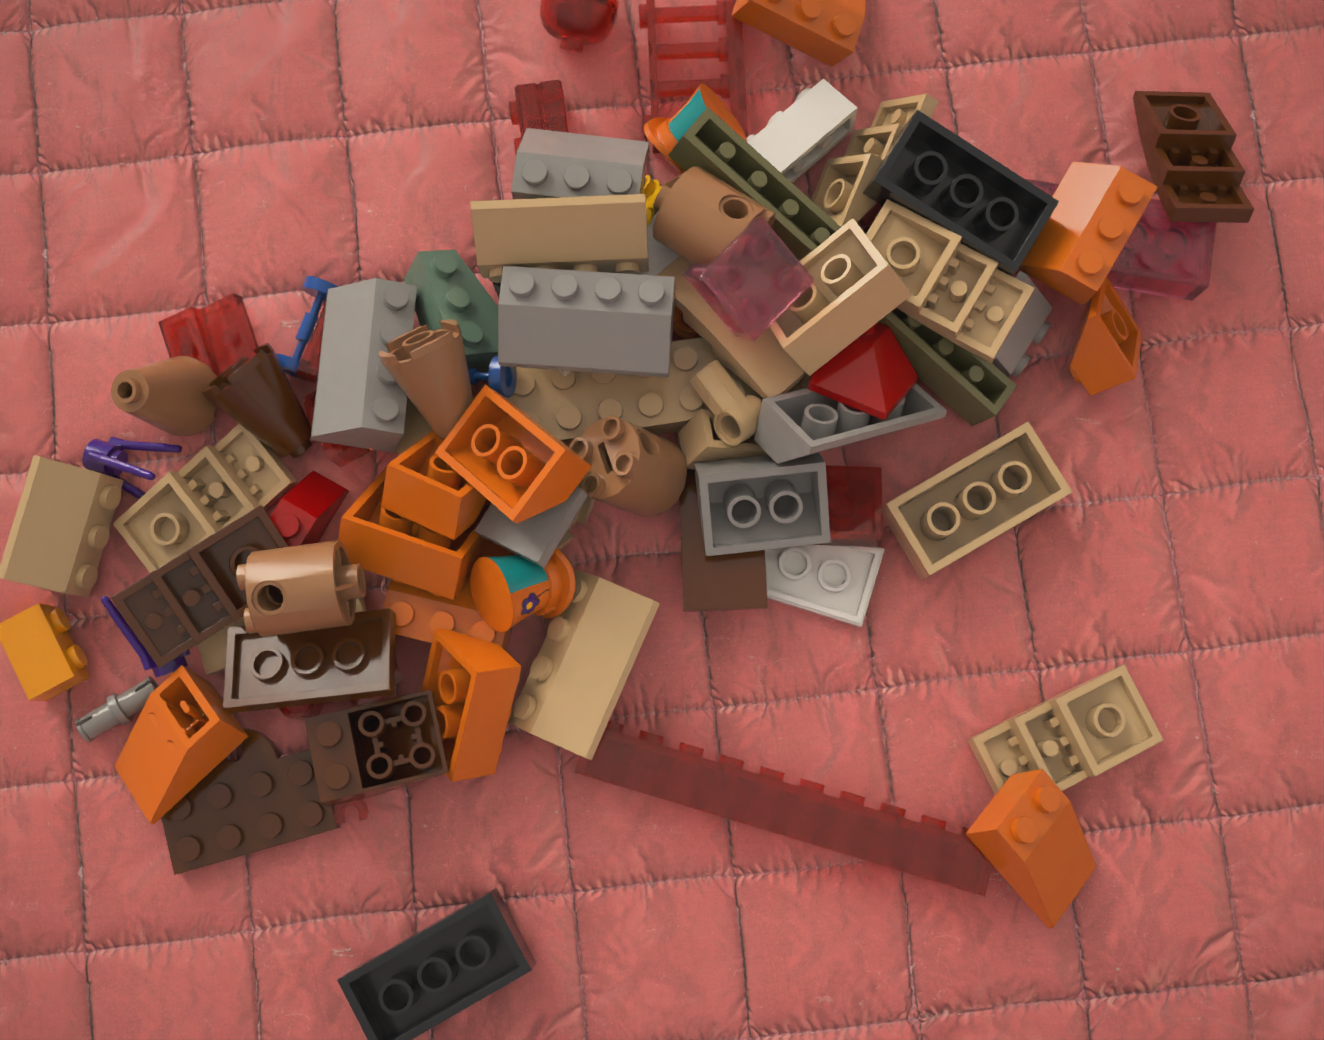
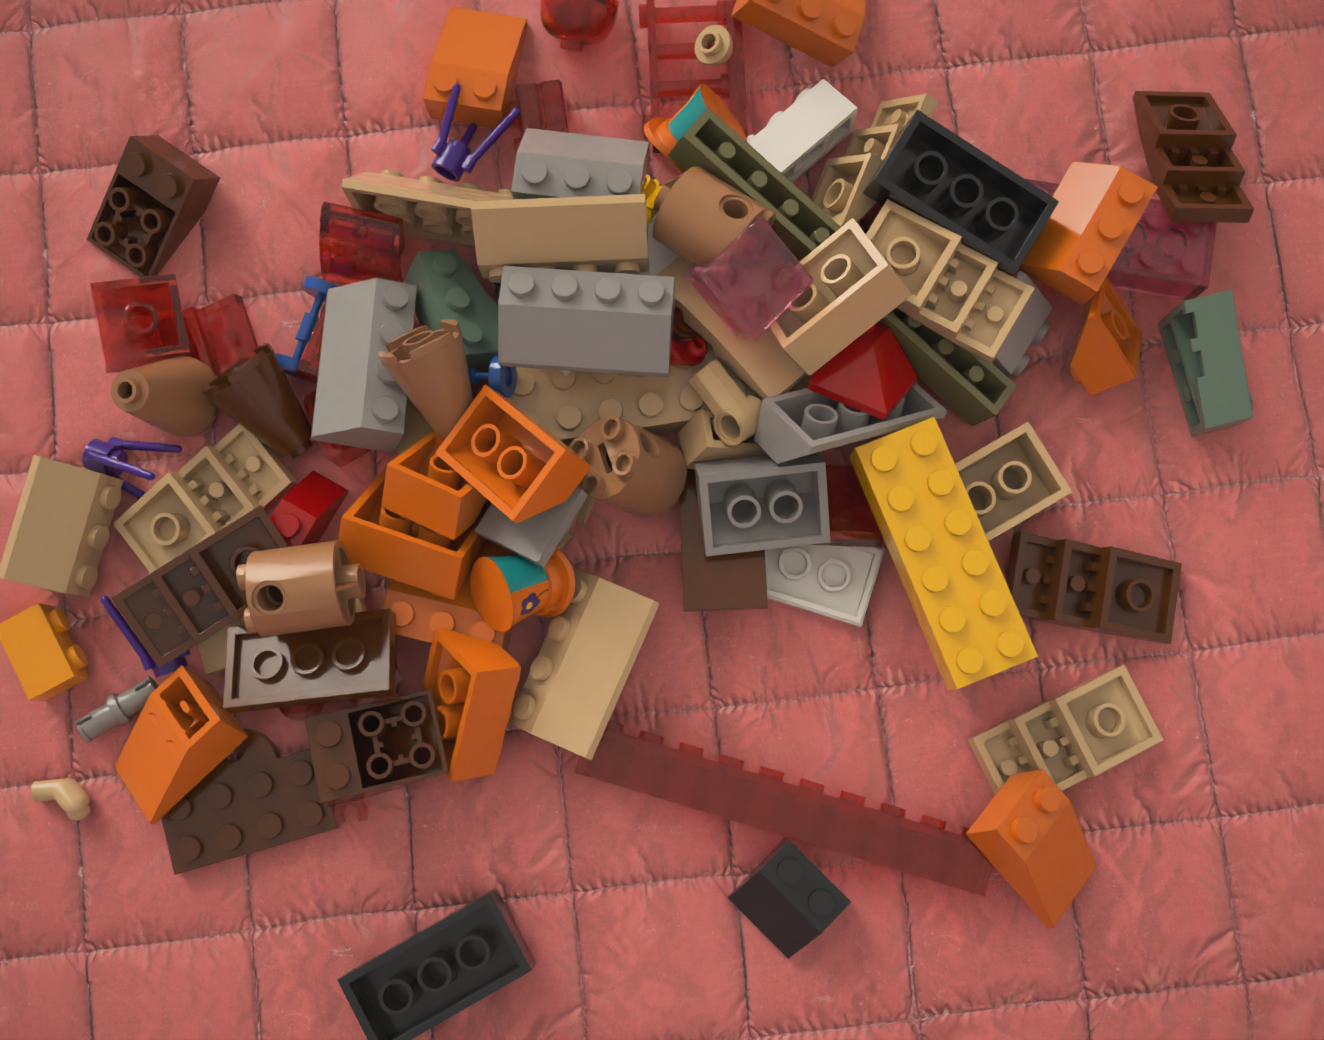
(67, 793): none -> tan arm
(139, 321): none -> clear red slope
(151, 204): none -> reddish brown slope
(359, 245): none -> clear red slope
(426, 205): none -> tan slope
(454, 156): none -> dark purple plant
(481, 56): none -> orange slope
(688, 352): none -> red arm
(720, 51): none -> tan plate
(789, 898): none -> black slope
(942, 554): none -> yellow brick
(1093, 587): none -> reddish brown slope
(1208, 362): none -> sand green wedge

